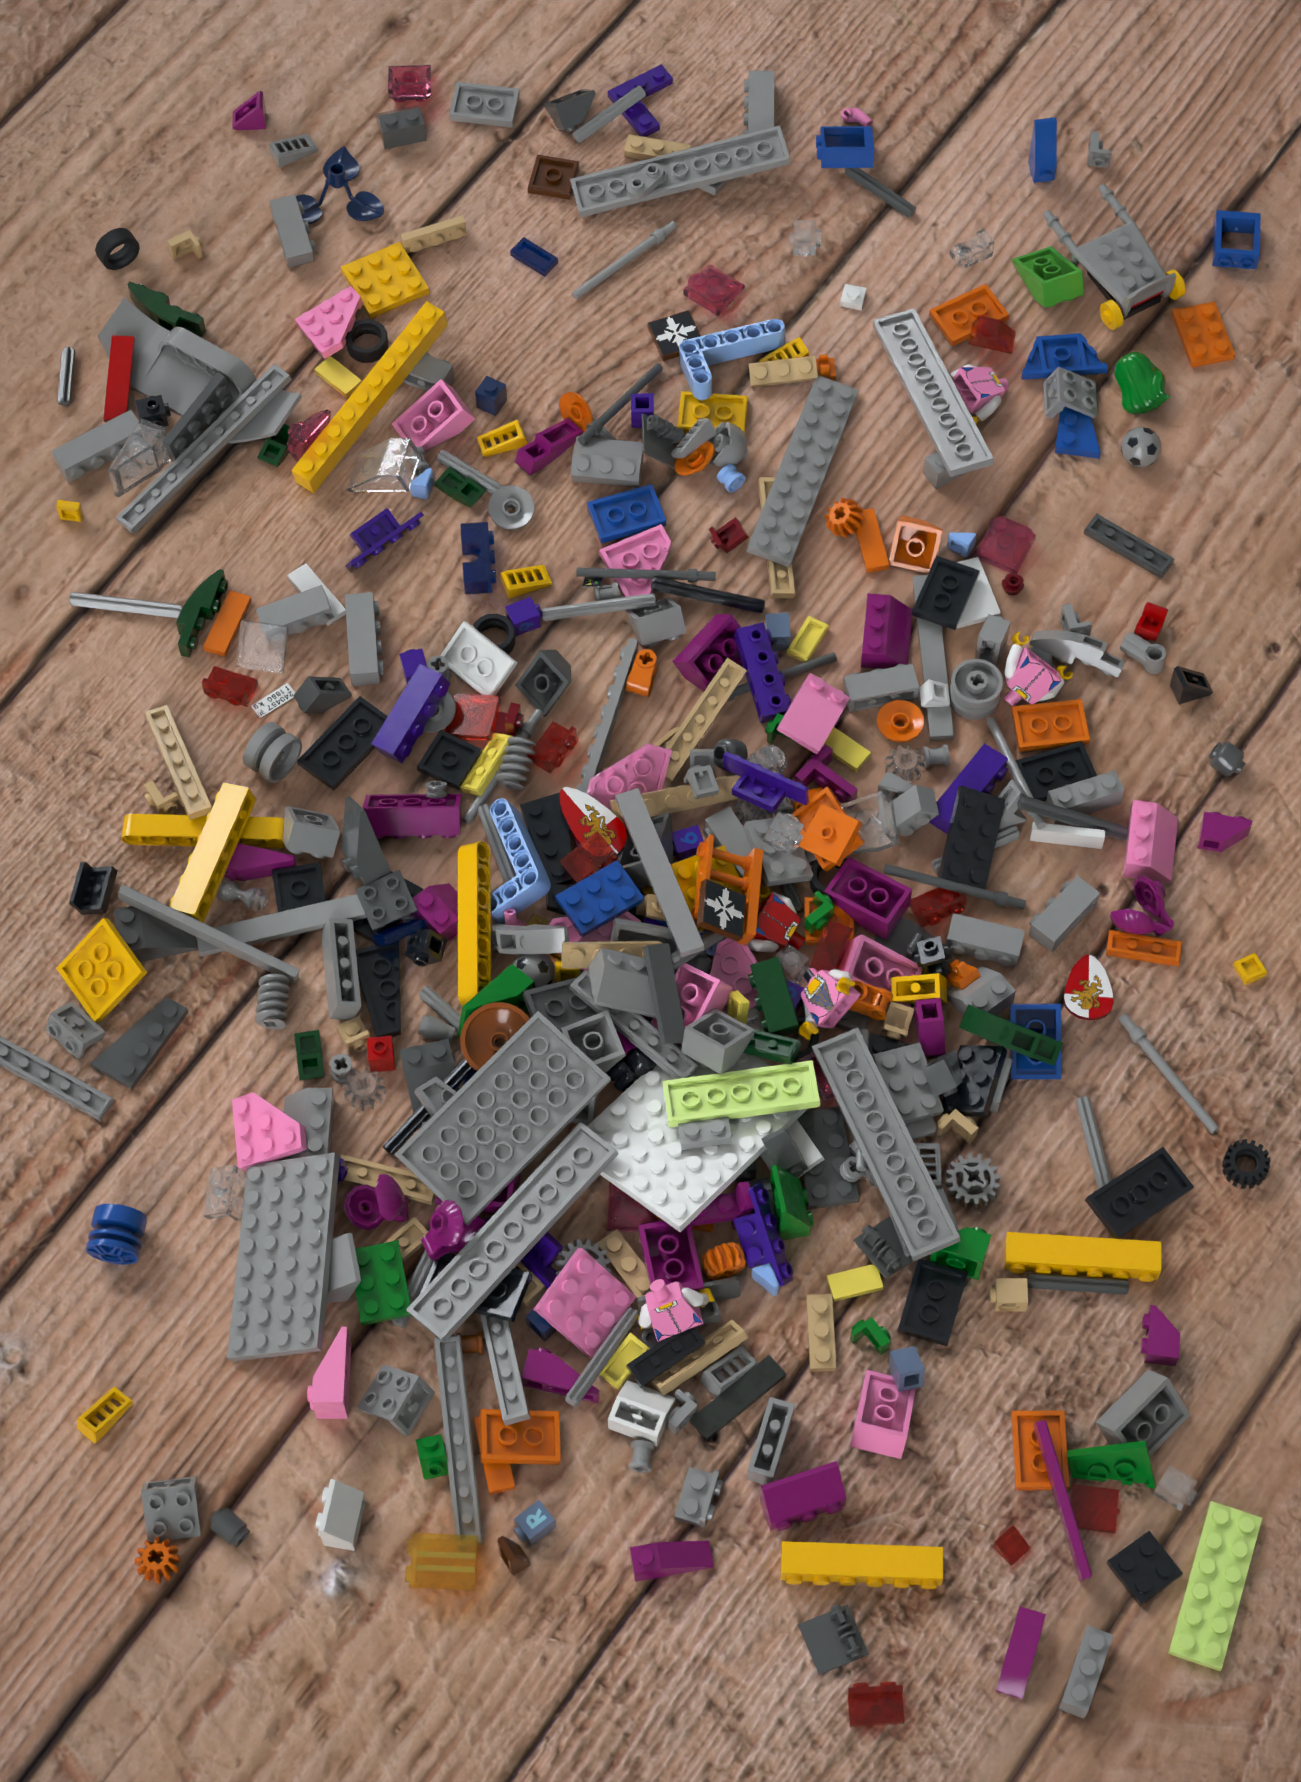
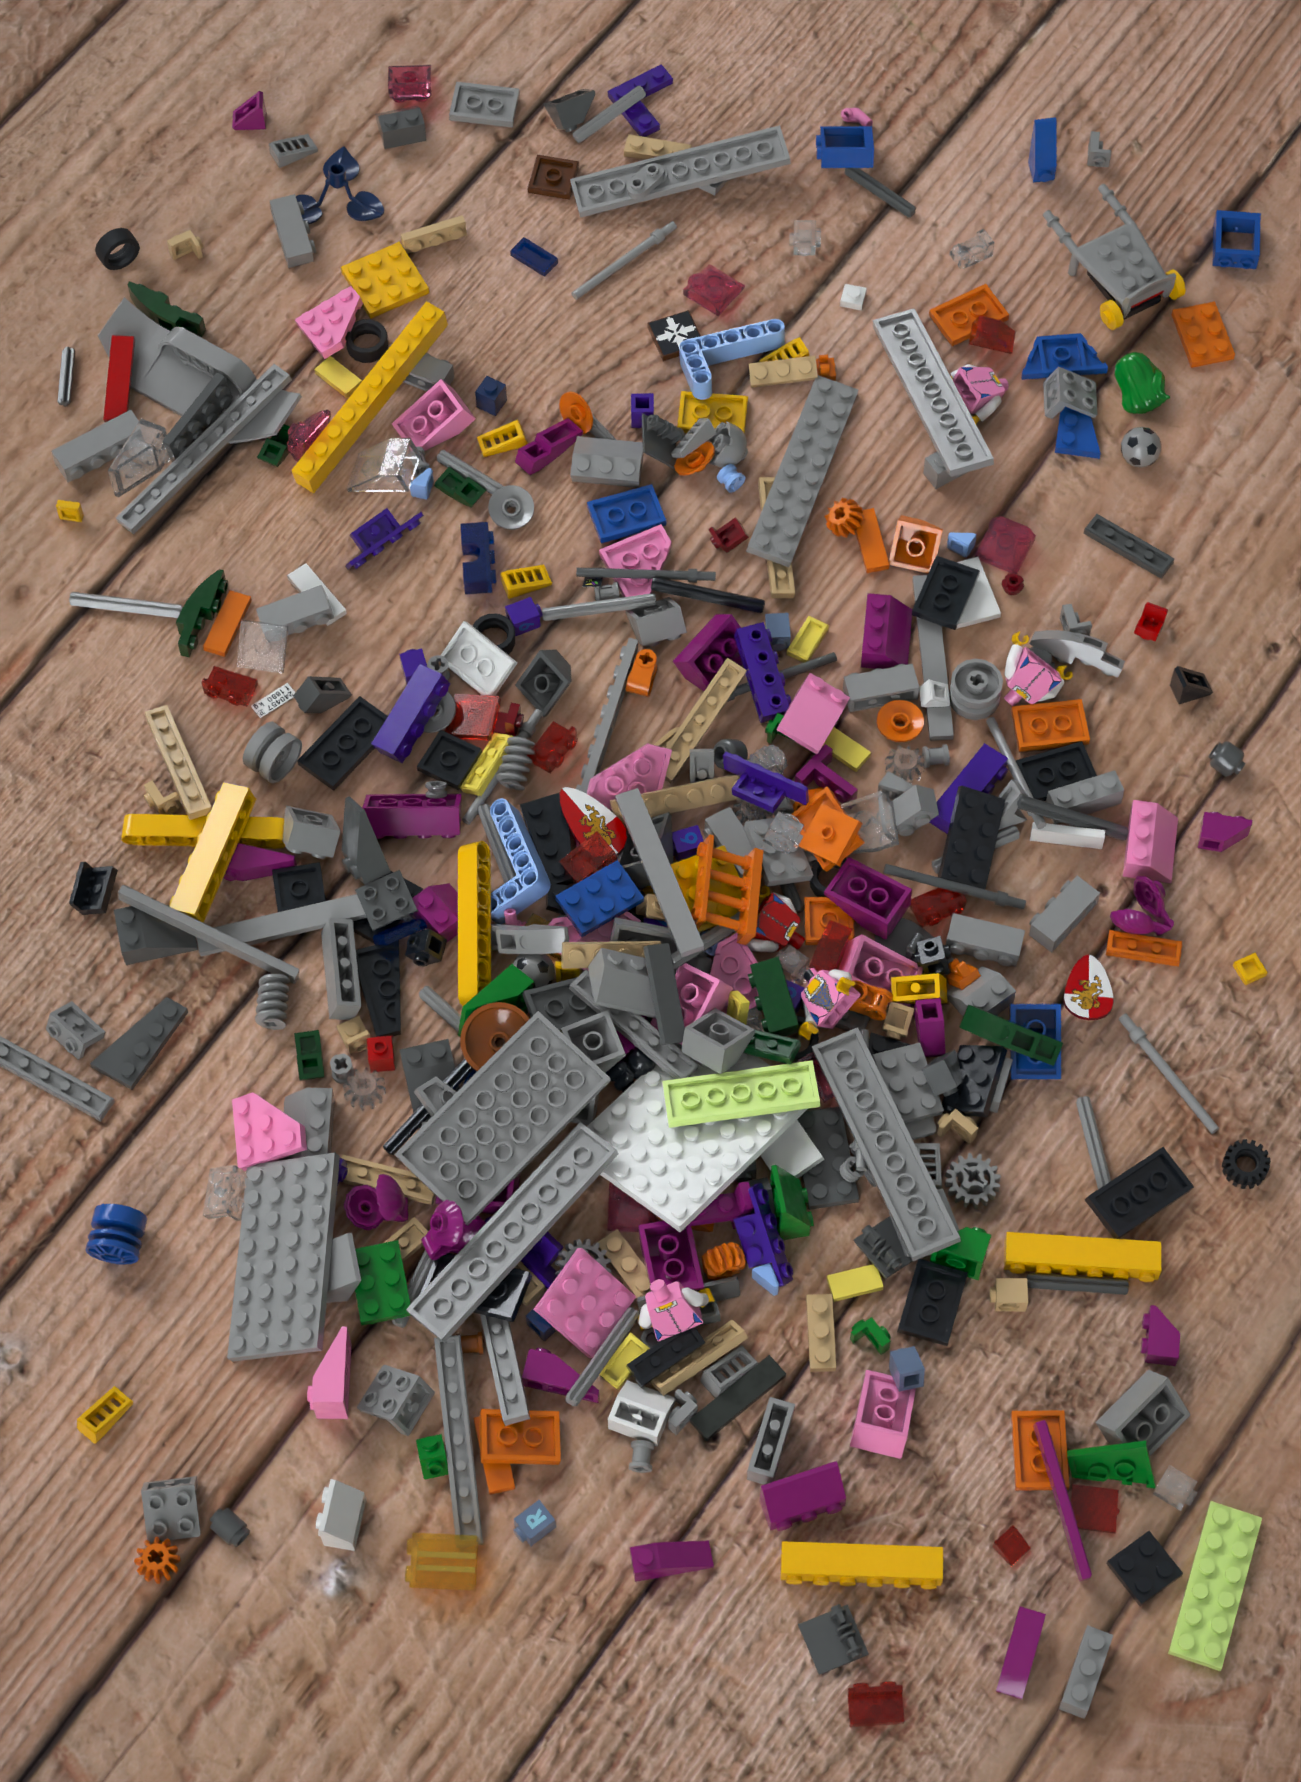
(101, 970): yellow plate -> none
(153, 410): black brick -> none
(252, 898): clear piece -> none
(362, 639): light grey brick -> none
(435, 1029): light grey cone -> none
(512, 1555): reddish brown slope -> none
(596, 426): dark grey bar -> none
(697, 1497): light grey bracket -> none
(701, 781): light grey bracket -> none
(705, 1133): light grey plate -> none
(721, 910): tile -> none
(759, 101): light grey brick -> none
(785, 1152): dark grey slope -> none
(820, 917): green bracket -> none
(993, 639): light grey brick -> none
(1049, 276): bright green slope -> none
(1143, 652): light grey piece -> none

